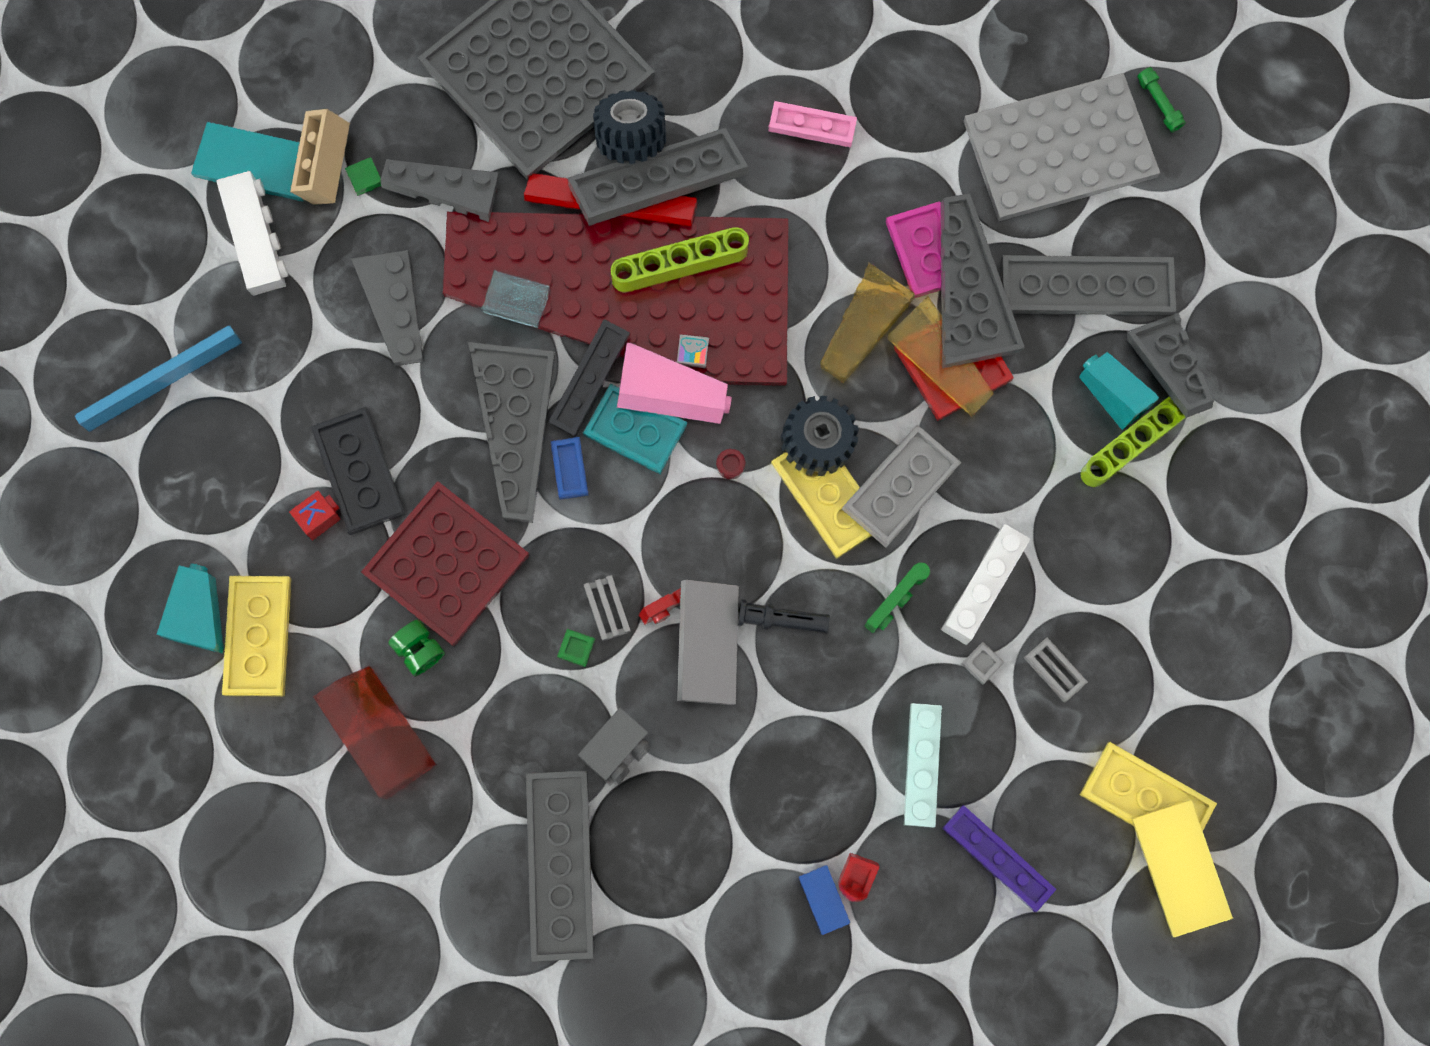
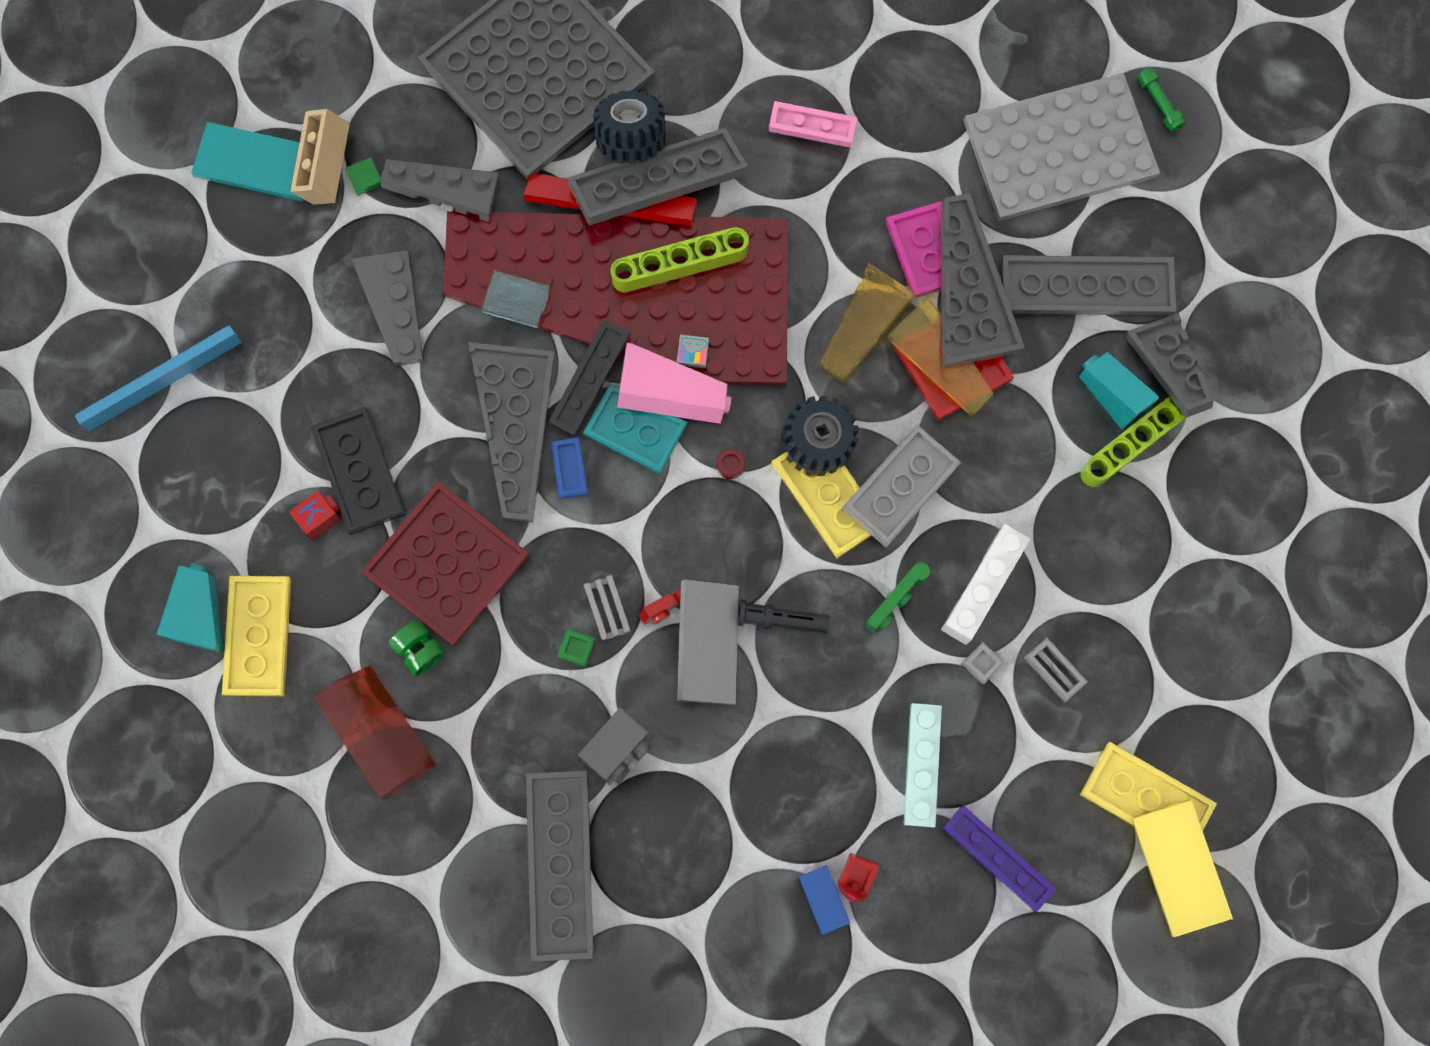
(252, 233): white brick -> none

